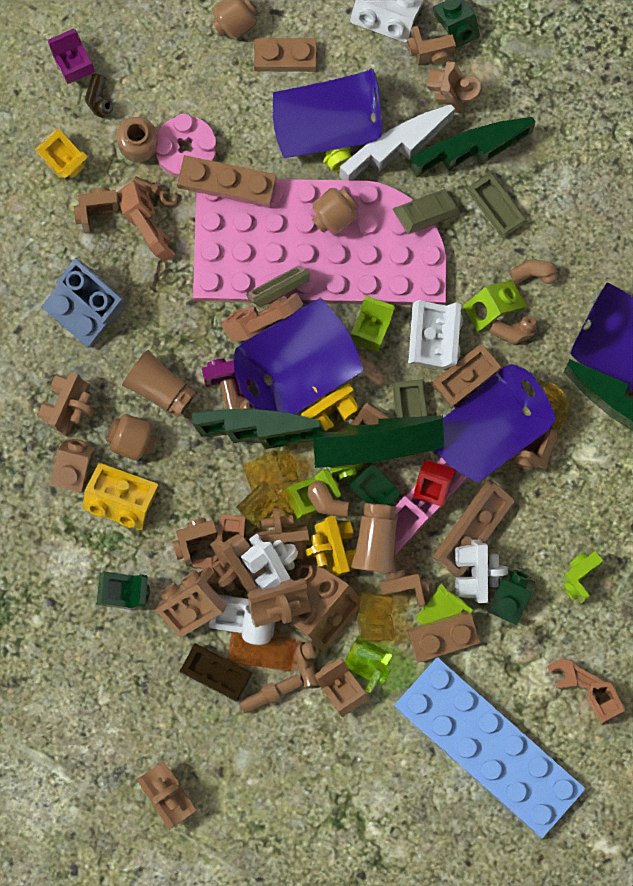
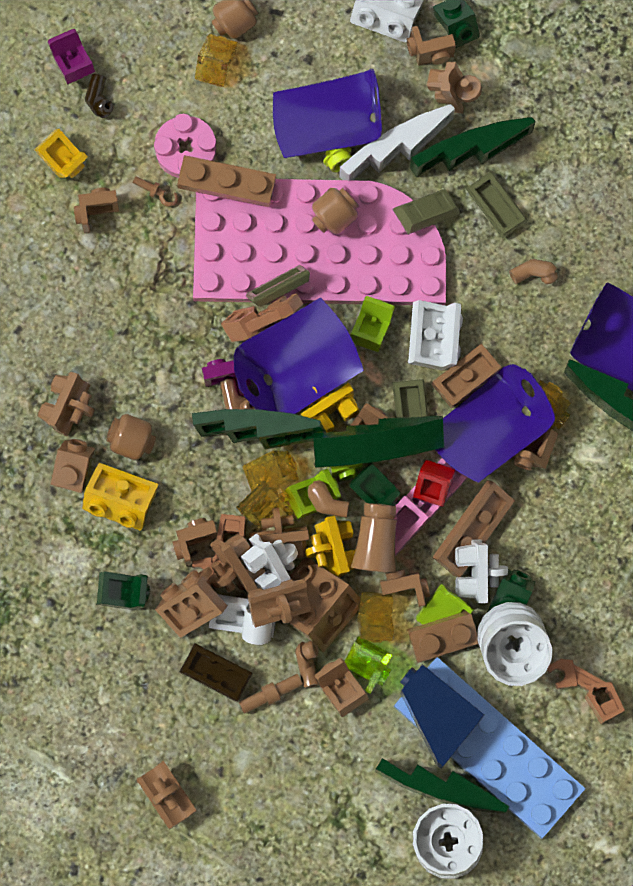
(84, 303): sand blue brick -> none
(137, 139): medium nougat head -> none
(137, 209): nougat piece -> none
(159, 385): medium nougat plant -> none
(215, 60): none -> clear yellow bracket
(273, 655): clear orange tile -> none
(285, 54): medium nougat plate -> none
(430, 831): none -> white wheel
(438, 712): none -> dark blue slope
(454, 791): none -> dark green slope
(498, 299): lime bracket -> none
(515, 333): medium nougat arm -> none
(518, 660): none -> white wheel
(581, 567): lime bracket -> none

